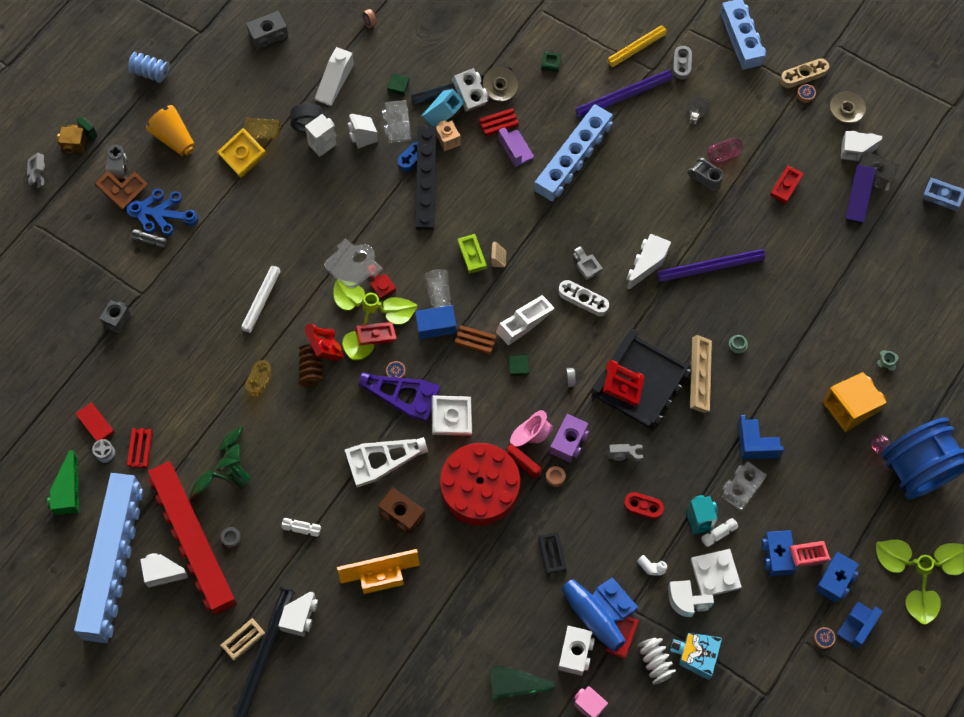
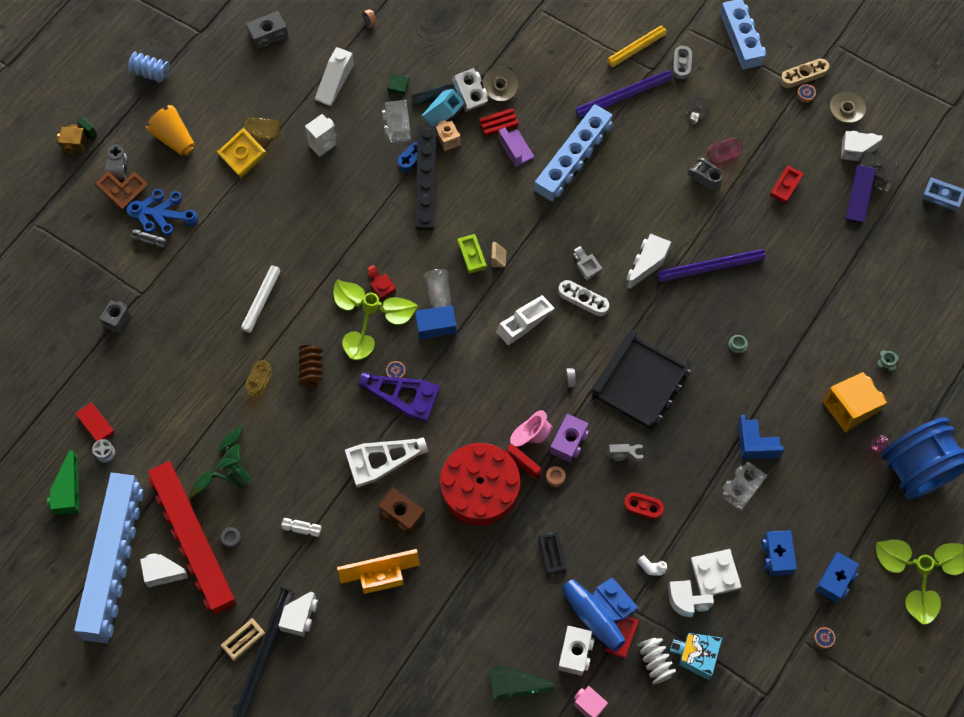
(34, 168): light grey plate -> none
(141, 433): red tile -> none
(303, 111): black tyre -> none
(323, 347): red plate -> none
(350, 272): clear piece -> none
(362, 130): white slope -> none
(375, 333): red plate -> none
(451, 415): white plate -> none
(474, 332): dark orange tile -> none
(519, 365): dark green tile -> none
(551, 61): dark green tile -> none
(623, 388): red plate -> none
(700, 374): tan plate -> none
(702, 514): teal brick -> none
(719, 532): white axle -> none
(820, 551): coral slope -> none
(859, 624): blue panel -> none

